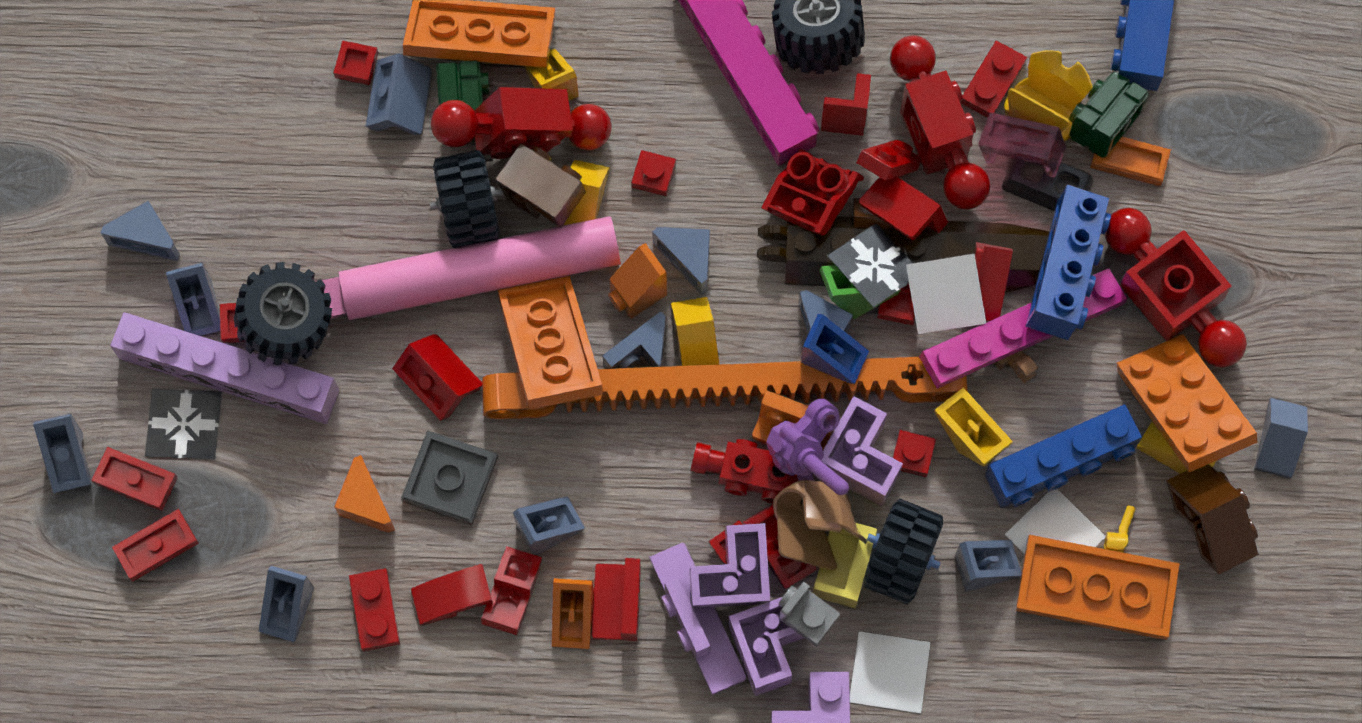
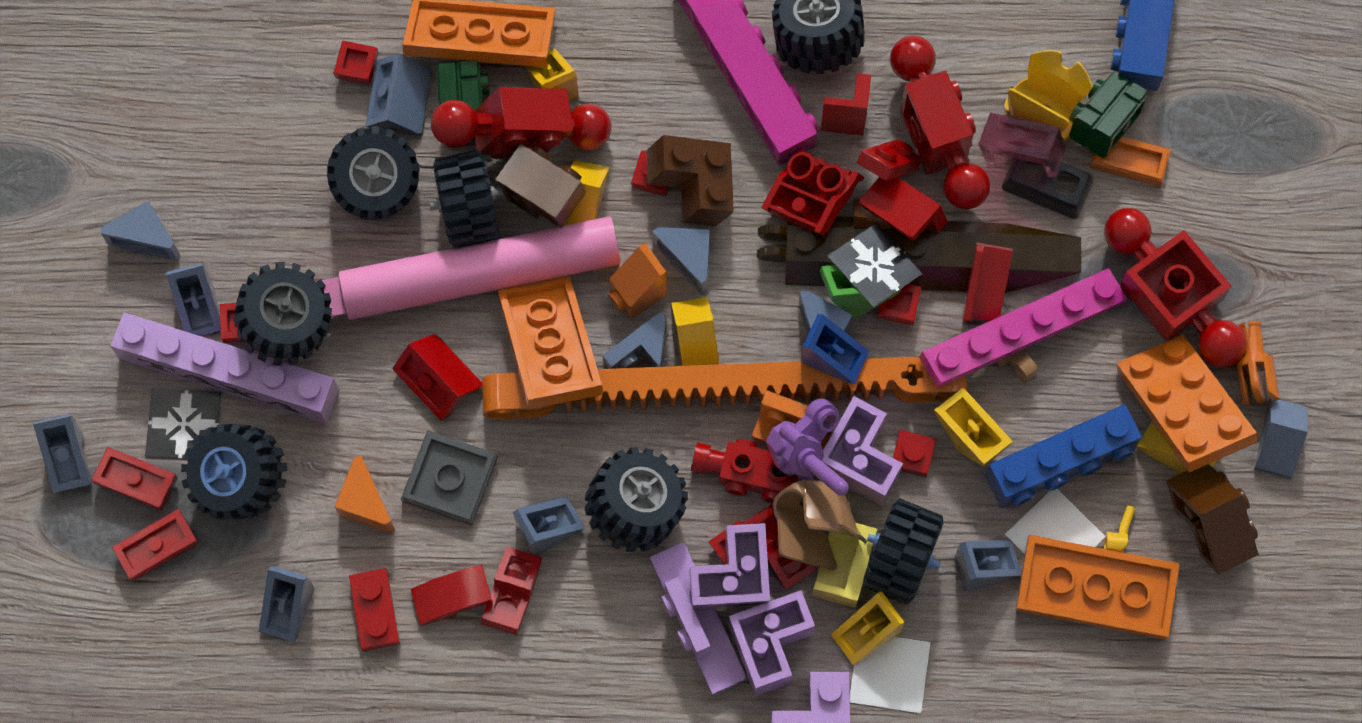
(234, 471): none -> black wheel
(373, 173): none -> black wheel
(572, 613): orange slope -> none
(616, 601): red panel -> none
(636, 499): none -> black wheel
(700, 171): none -> reddish brown brick
(807, 613): light grey bracket -> none
(868, 628): none -> yellow slope
(946, 294): white sticker -> none
(993, 79): red plate -> none
(1068, 263): blue brick -> none
(1254, 363): none -> orange arm

